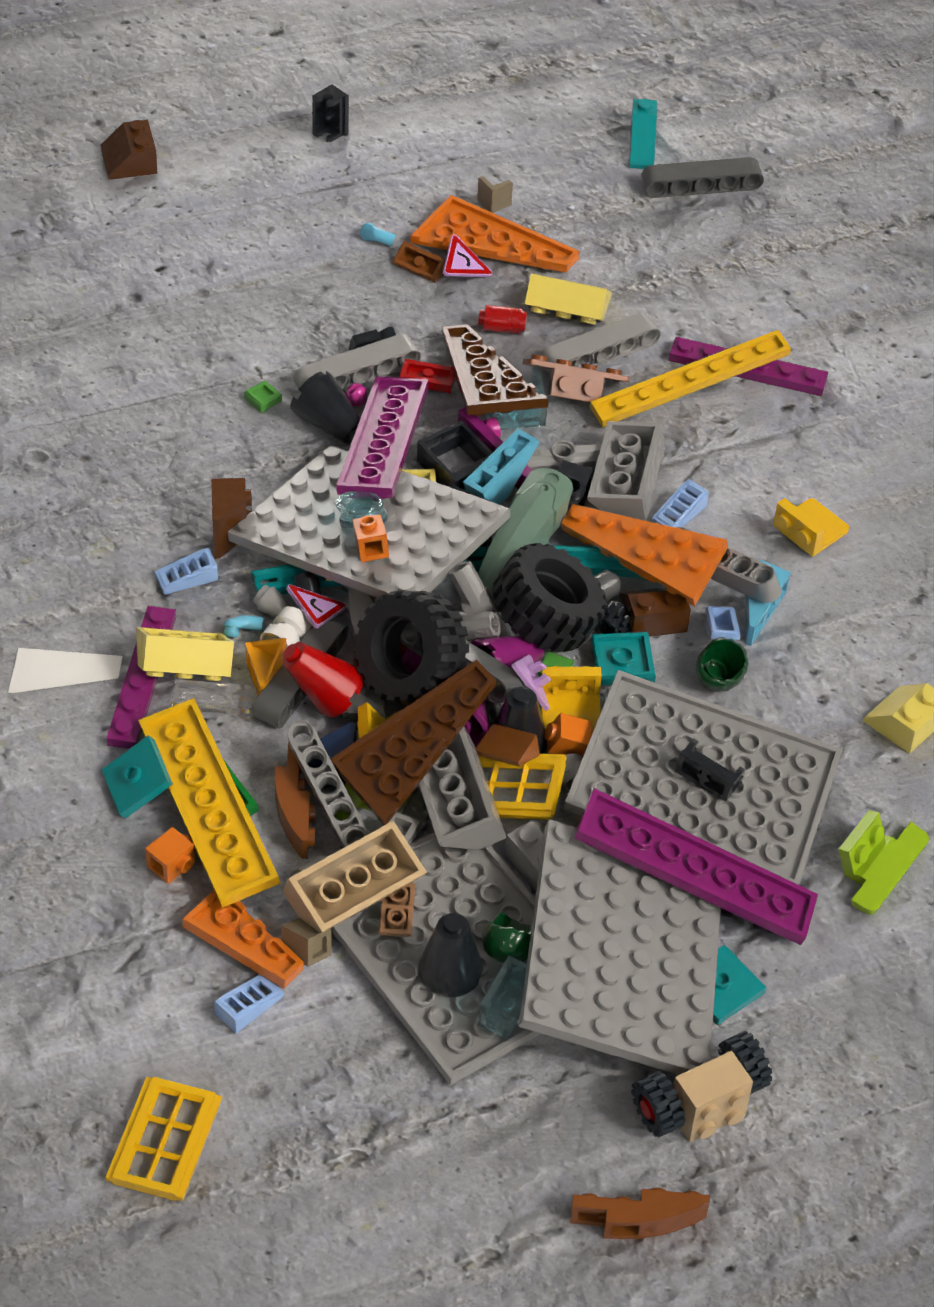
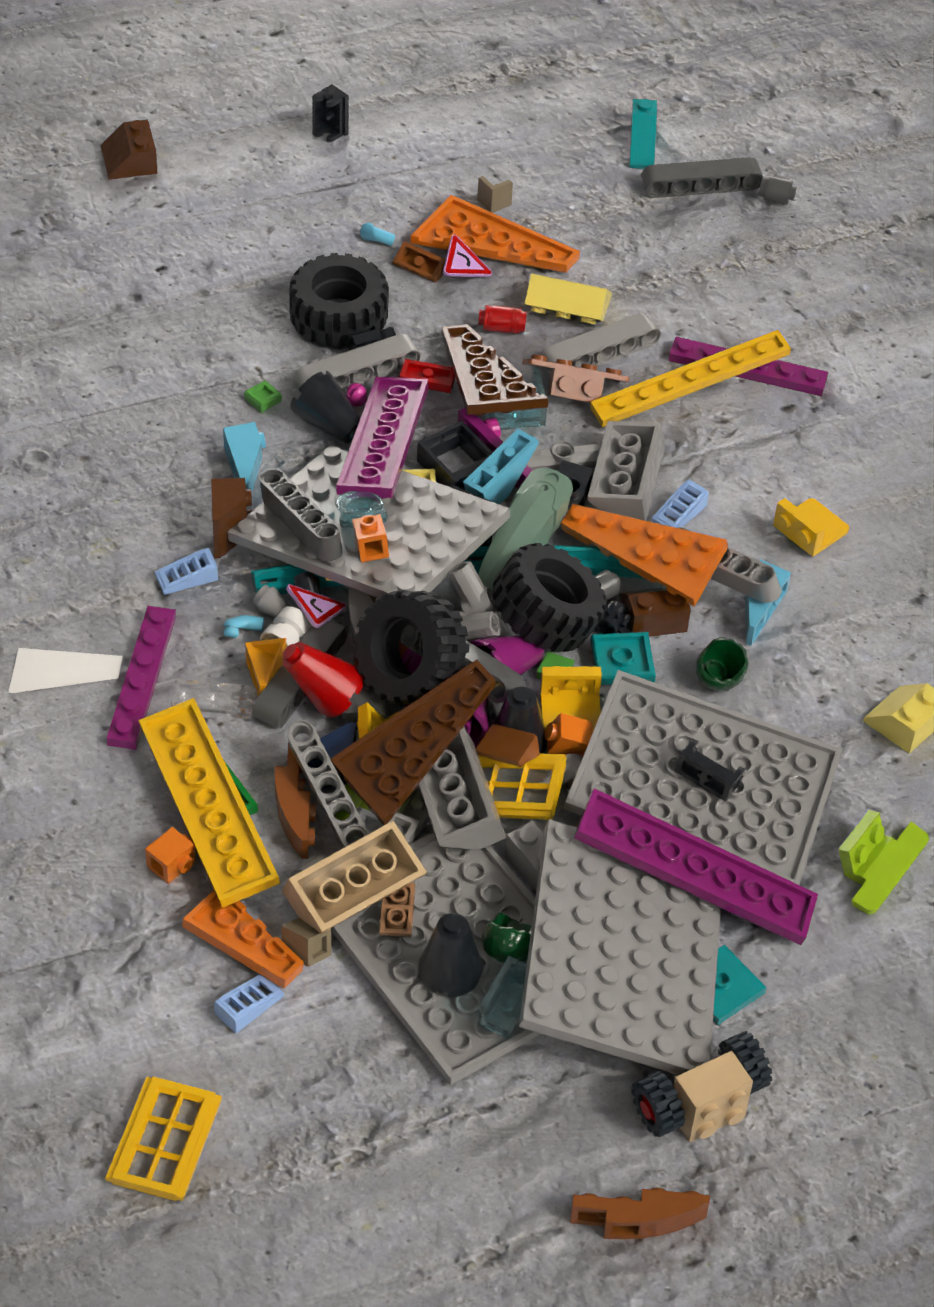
(137, 776): teal plate -> none
(184, 653): light yellow slope -> none
(244, 451): none -> medium azure slope
(301, 515): none -> dark grey beam
(338, 278): none -> black tyre
(528, 673): lavender piece -> none
(721, 622): light blue slope -> none
(777, 189): none -> dark grey brick

